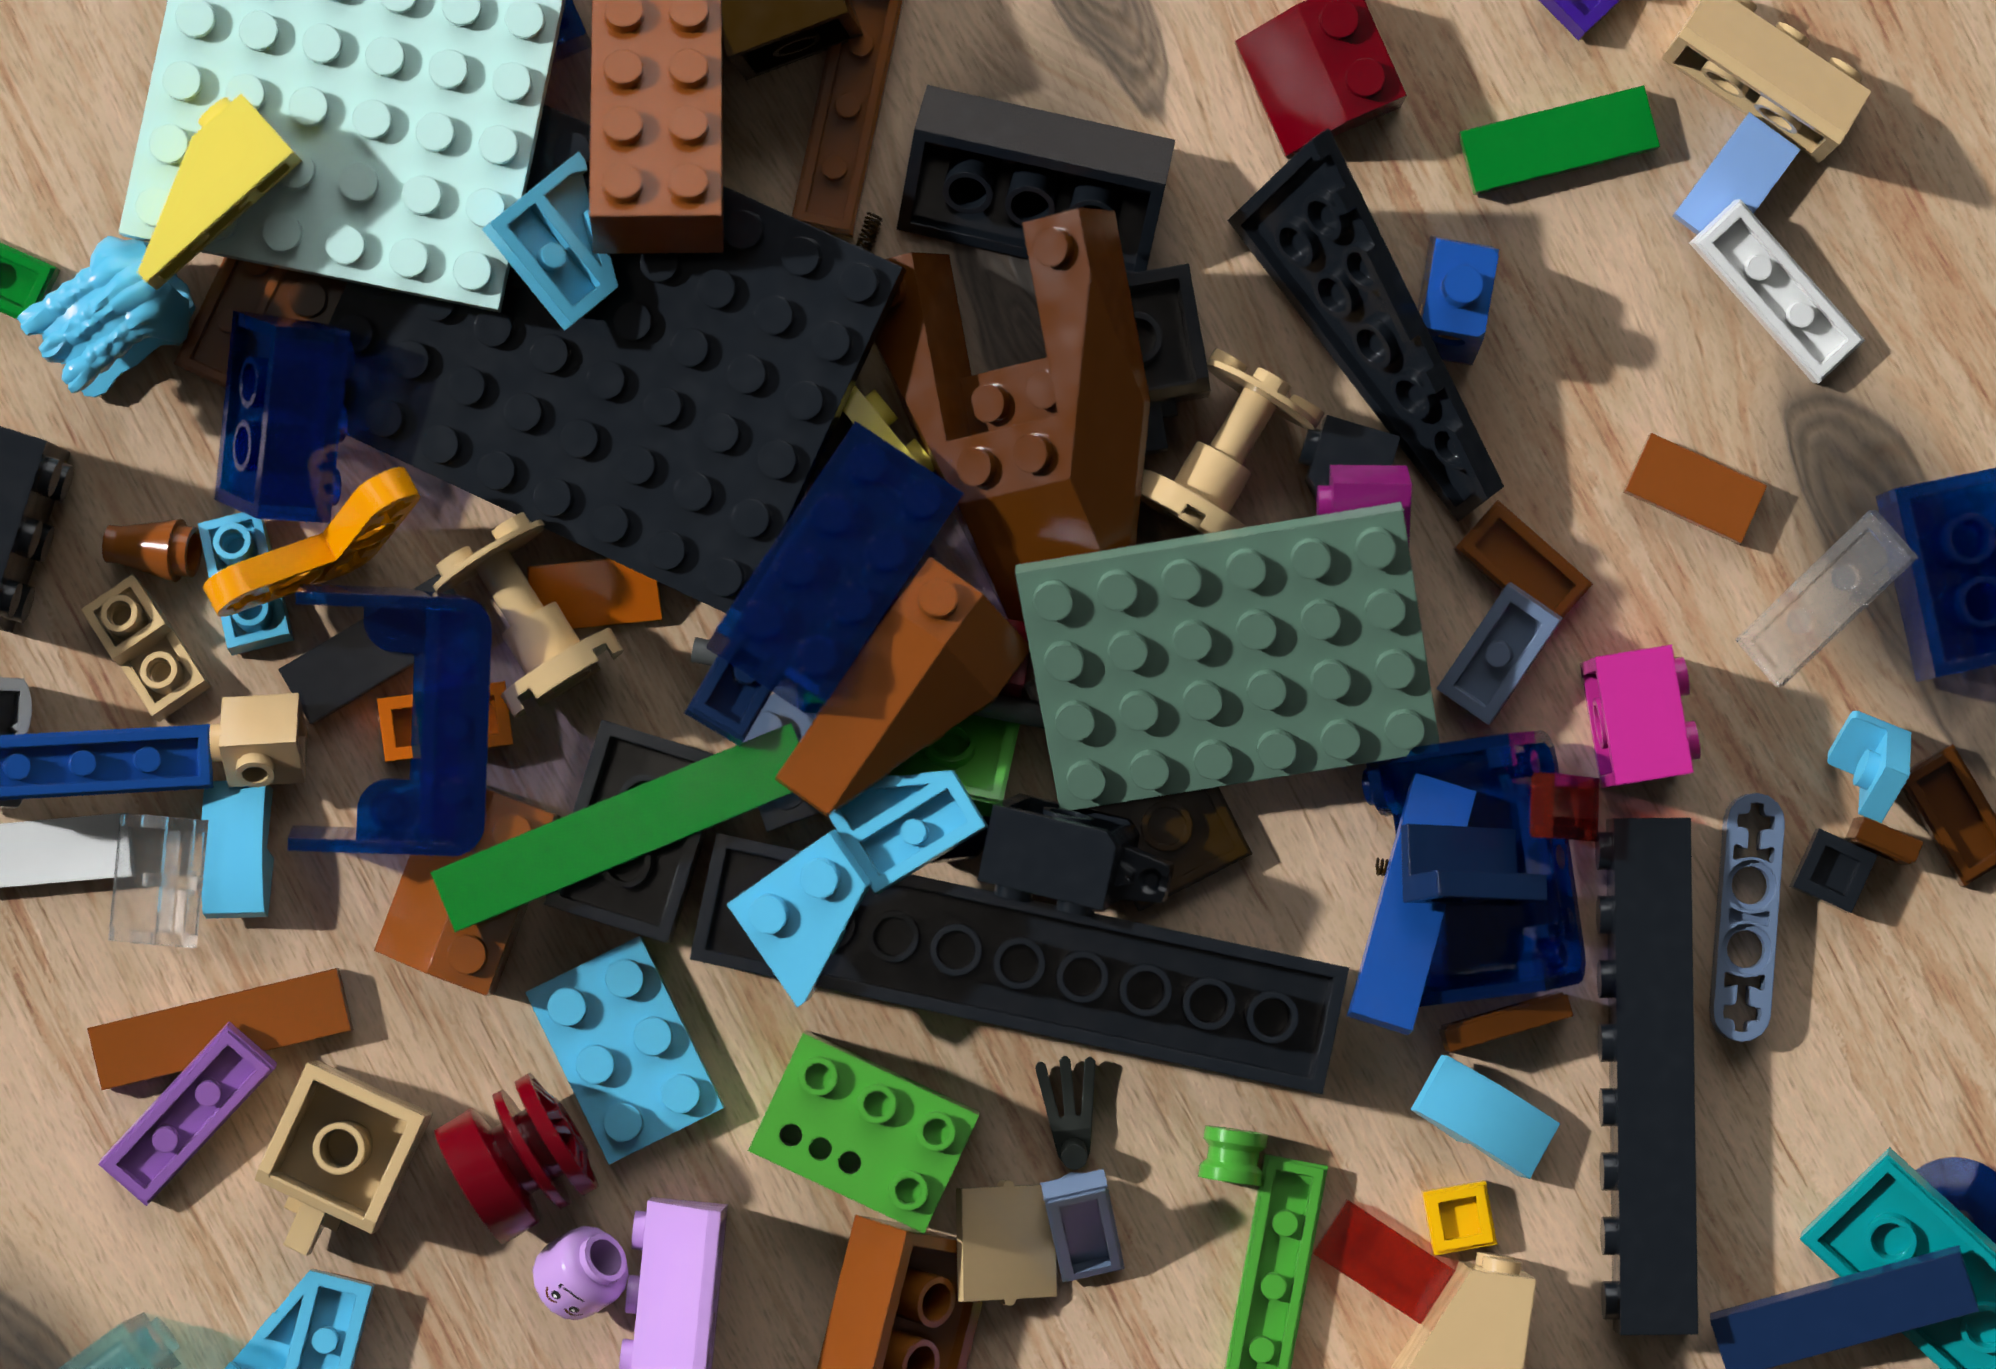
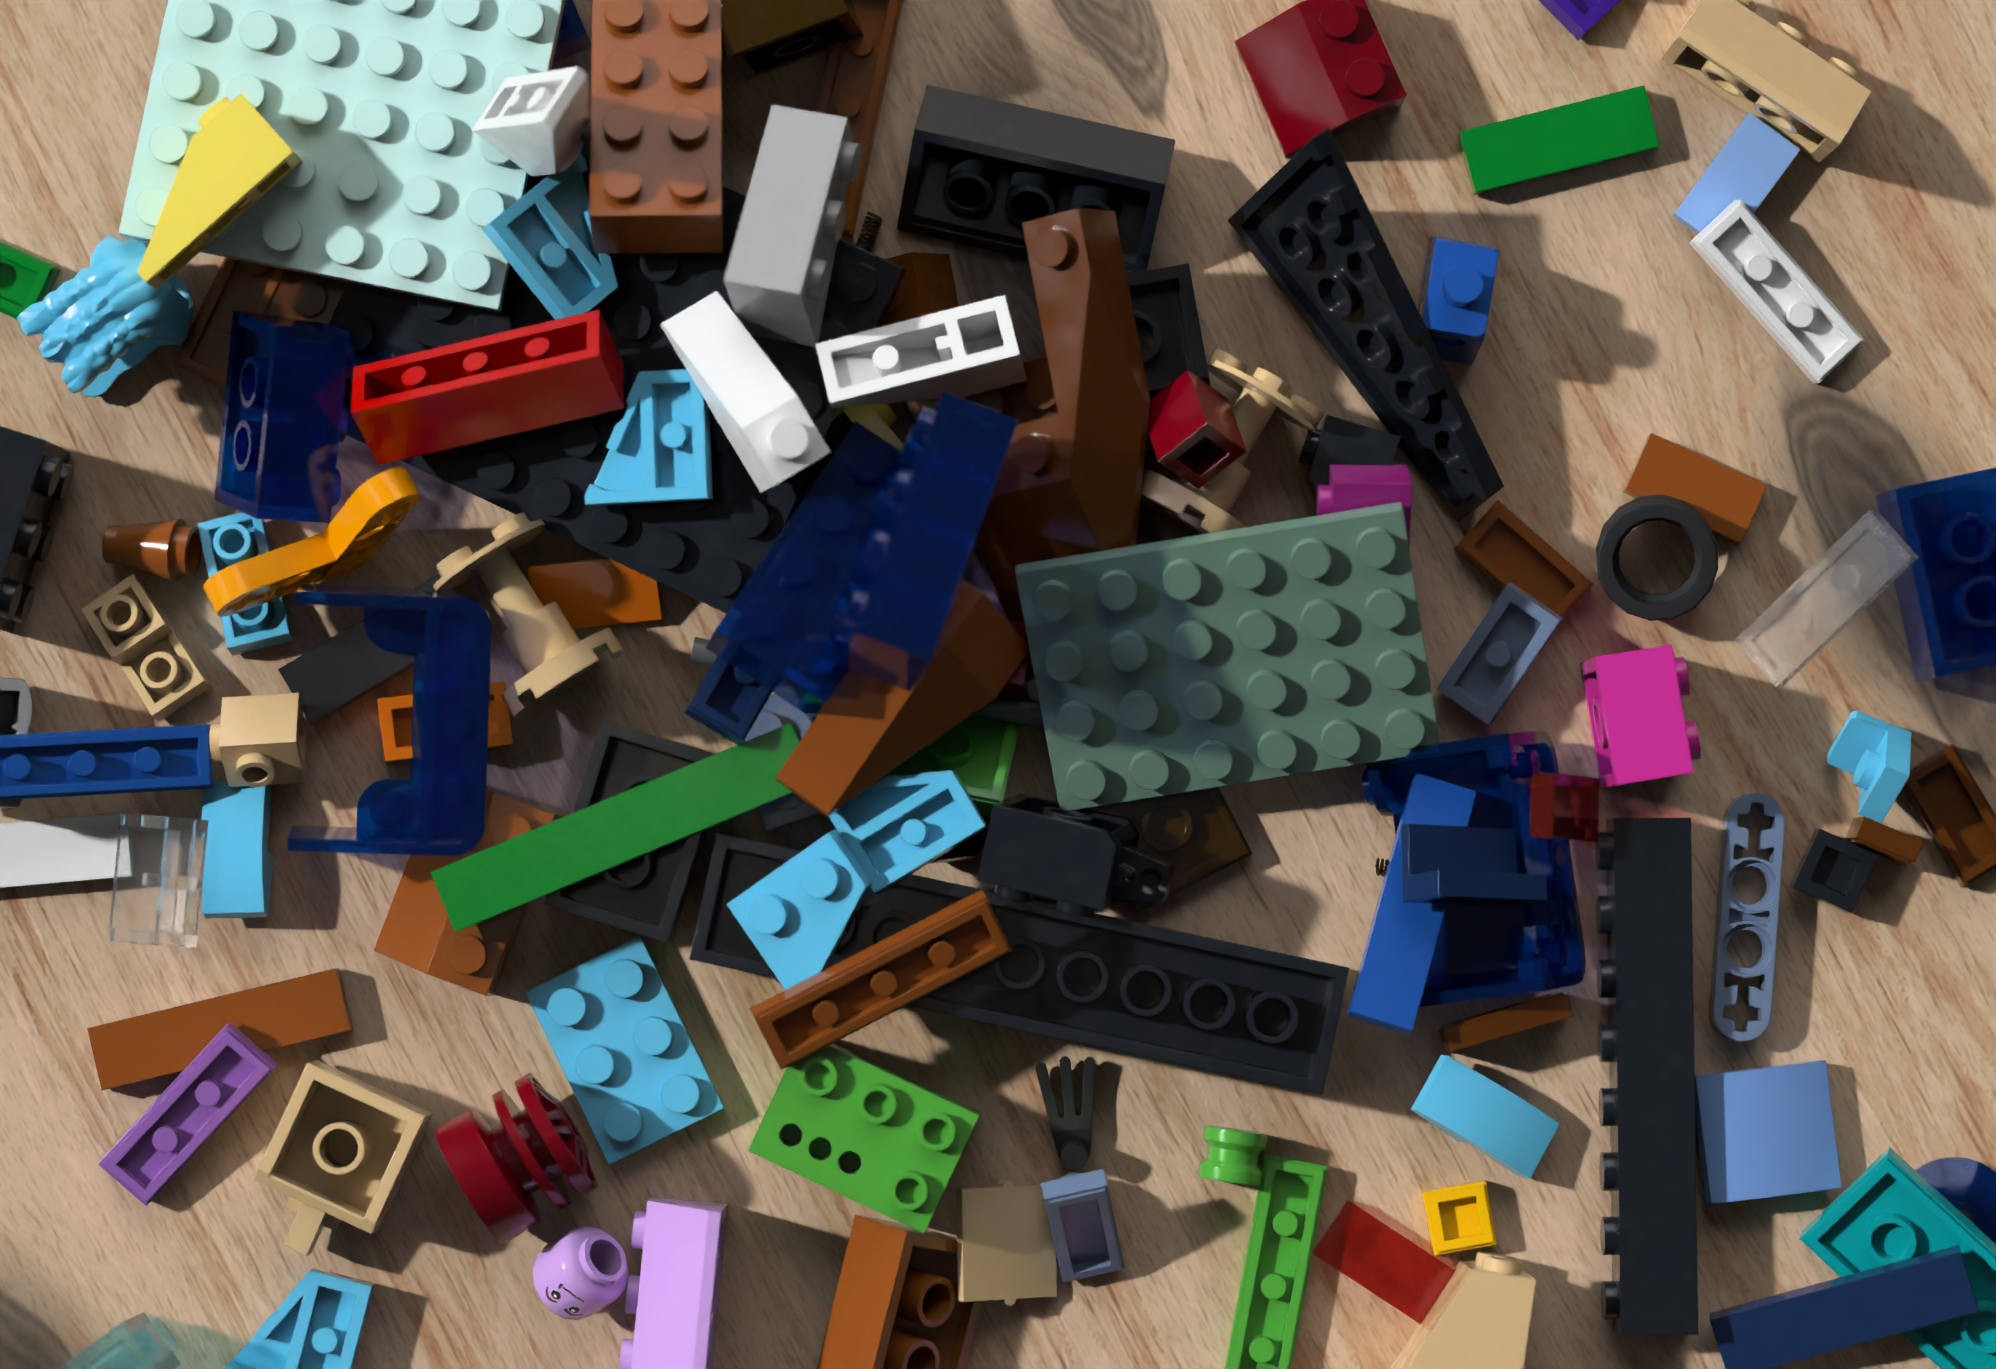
(488, 387): none -> red brick
(538, 119): none -> white slope
(658, 446): none -> medium azure wing
(745, 392): none -> white slope
(792, 225): none -> light grey wedge
(881, 979): none -> dark orange tile
(922, 357): none -> white slope
(929, 534): none -> clear blue brick
(1194, 430): none -> dark red brick
(1664, 605): none -> black tyre
(1766, 1132): none -> medium blue slope

